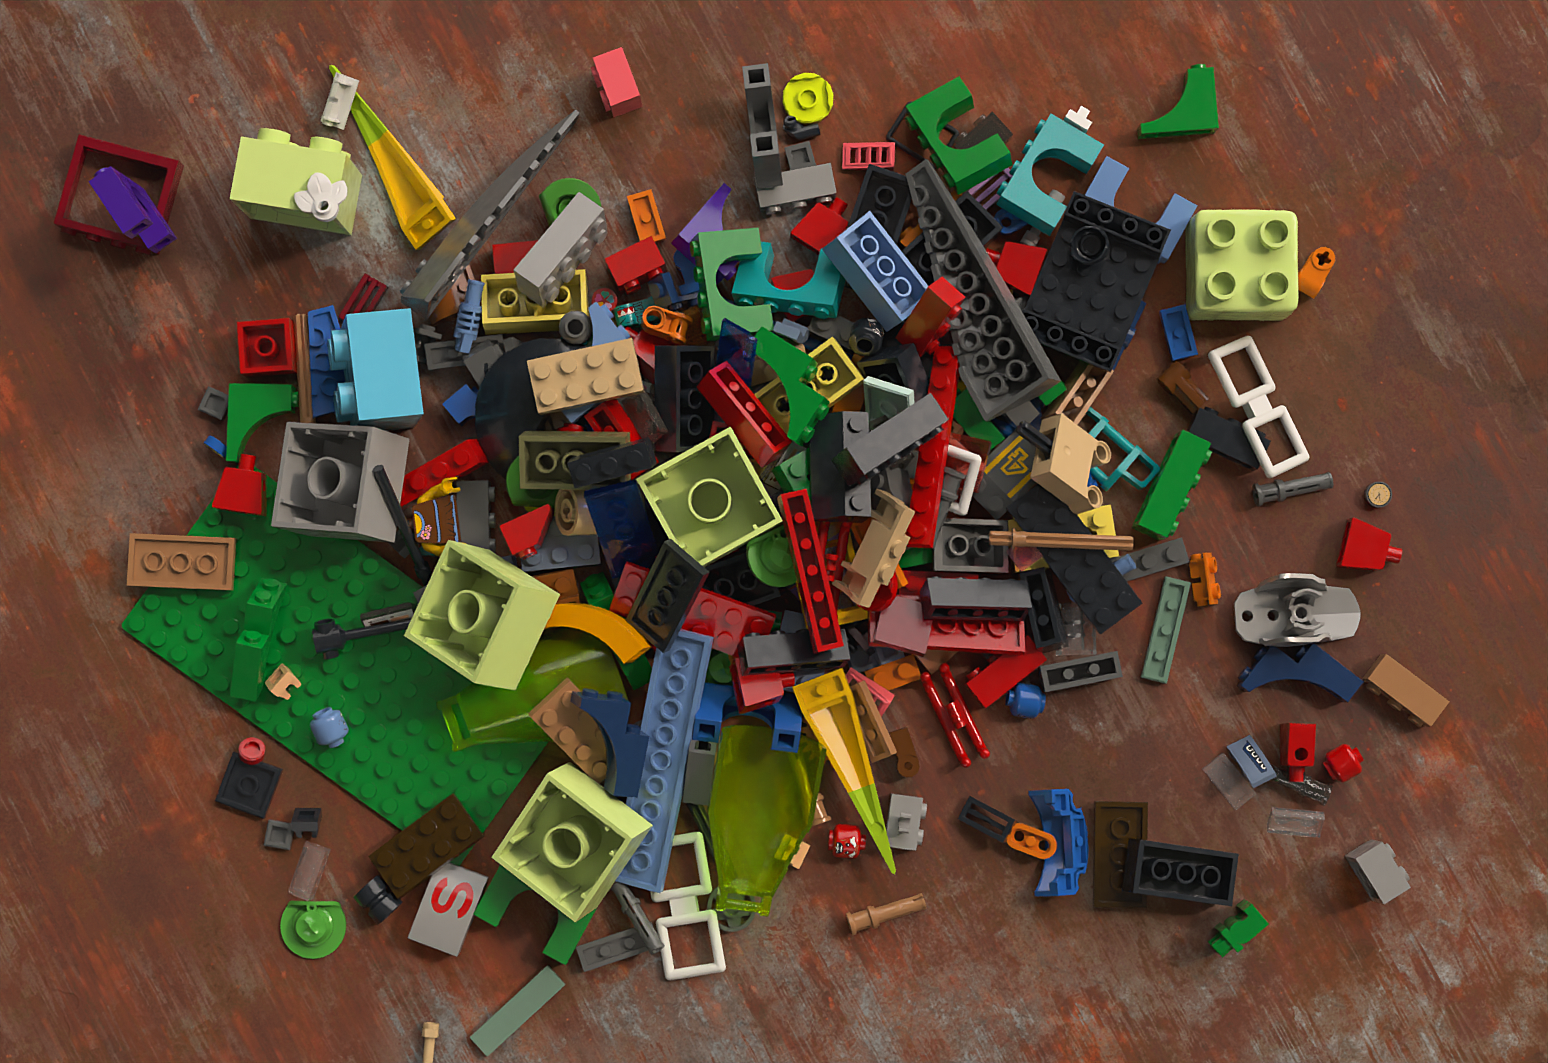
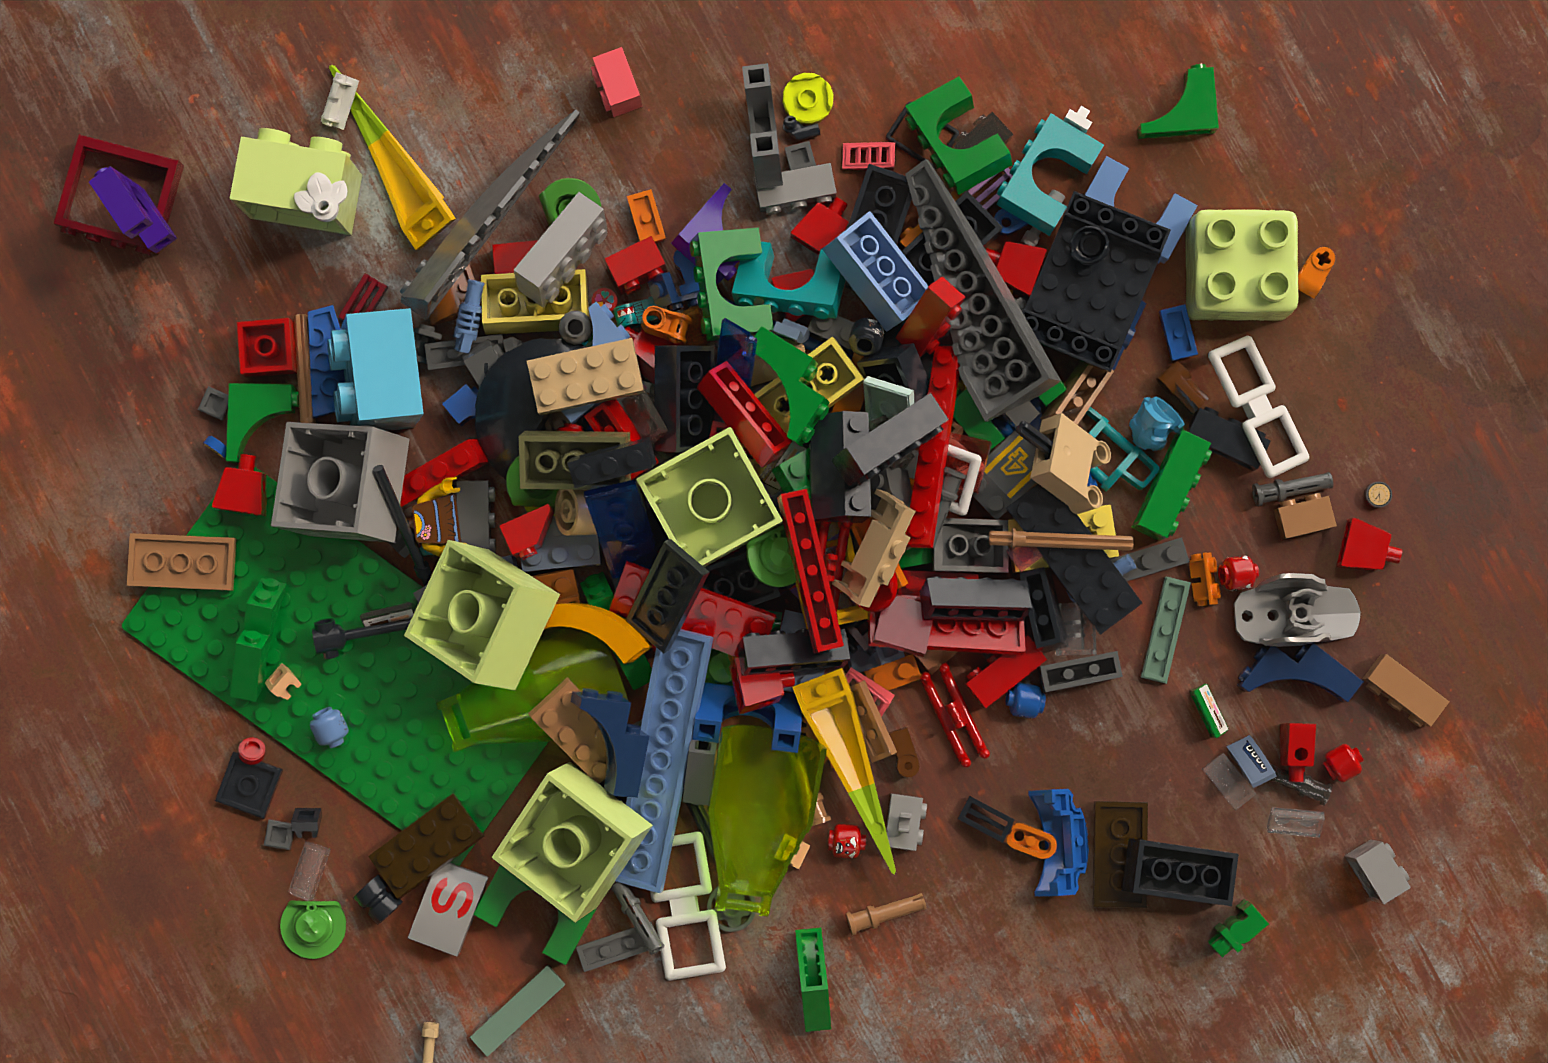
(813, 979): none -> green arch
(1154, 423): none -> dark azure helmet
(1209, 711): none -> slope
(1238, 573): none -> red head
(1304, 517): none -> medium nougat brick

